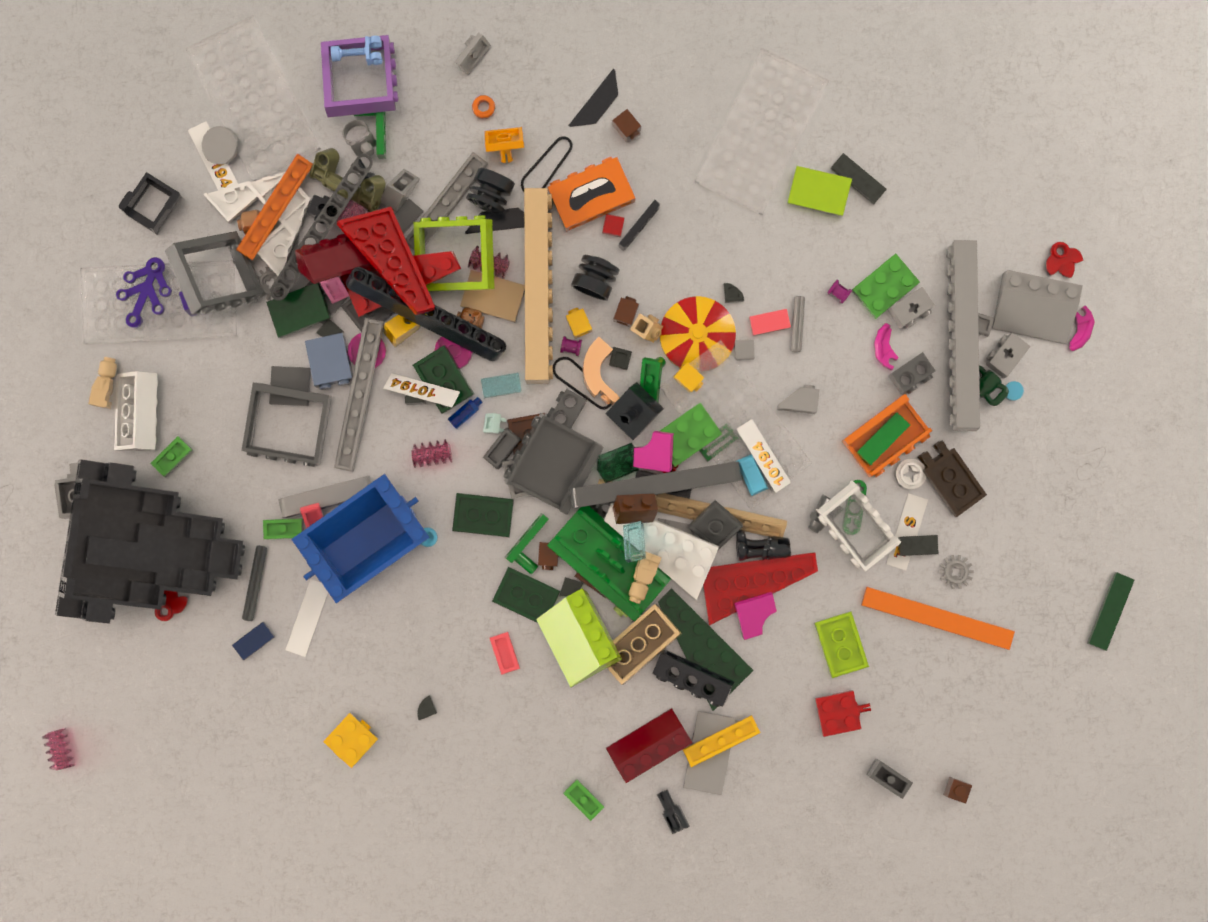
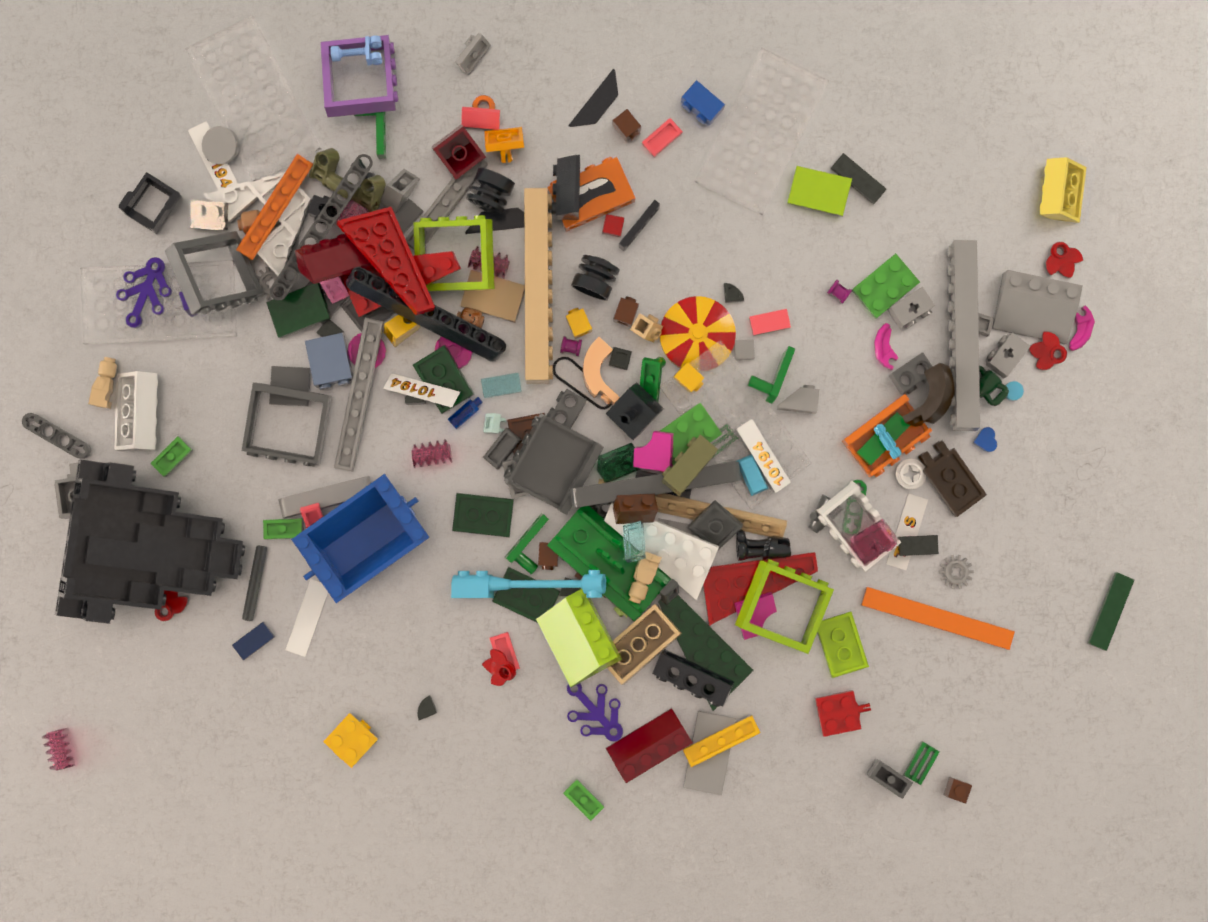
(56, 435): none -> dark grey beam
(209, 215): none -> clear smoke plate
(363, 146): light grey piece -> none
(433, 537): medium azure tile -> none
(458, 151): none -> dark red slope
(481, 118): none -> coral tile
(484, 585): none -> medium azure bar
(498, 667): none -> red plate
(567, 153): black piece -> none
(567, 188): none -> black slope
(597, 714): none -> dark purple plant
(662, 137): none -> coral tile
(669, 592): none -> dark grey tile
(672, 813): black arm -> none
(689, 464): none -> olive brick
(702, 103): none -> blue brick
(754, 593): none -> lime window
(773, 388): none -> green piece
(797, 328): light grey axle -> none
(873, 541): none -> clear pink brick
(887, 441): none -> medium azure axle
(920, 765): none -> green tile
(939, 397): none -> dark brown arch
(985, 439): none -> blue tile
(1045, 351): none -> red plate
(1063, 190): none -> light yellow slope

